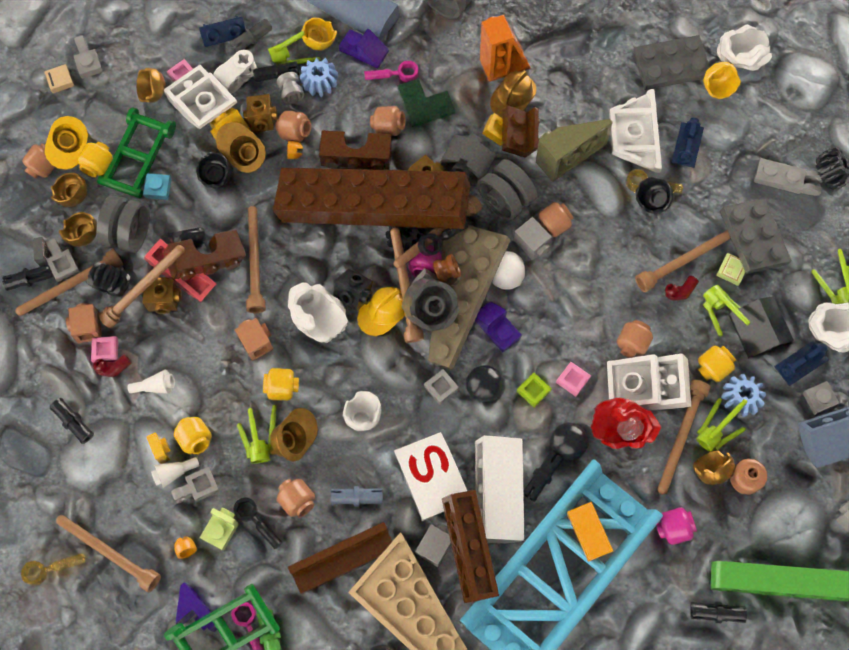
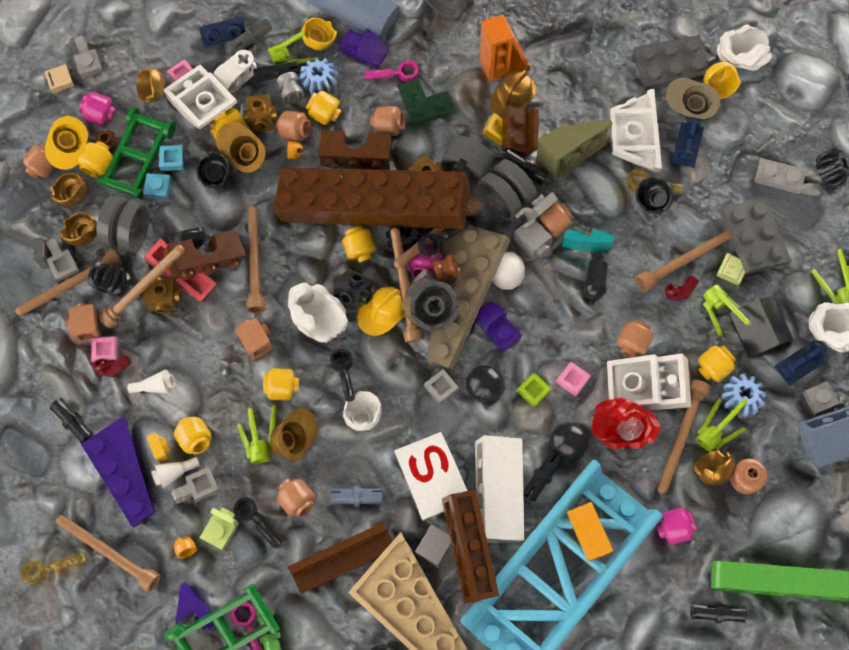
(26, 277): black axle -> none
(97, 108): none -> dark pink head
(110, 135): none -> reddish brown plate
(117, 463): none -> dark purple wing
(171, 157): none -> medium azure plate
(323, 107): none -> yellow head
(345, 377): none -> black piece
(359, 244): none -> yellow head
(537, 175): none -> black pin
(540, 205): none -> light grey plate
(595, 281): none -> black piece
(597, 242): none -> teal slope
(692, 98): none -> dark tan piece

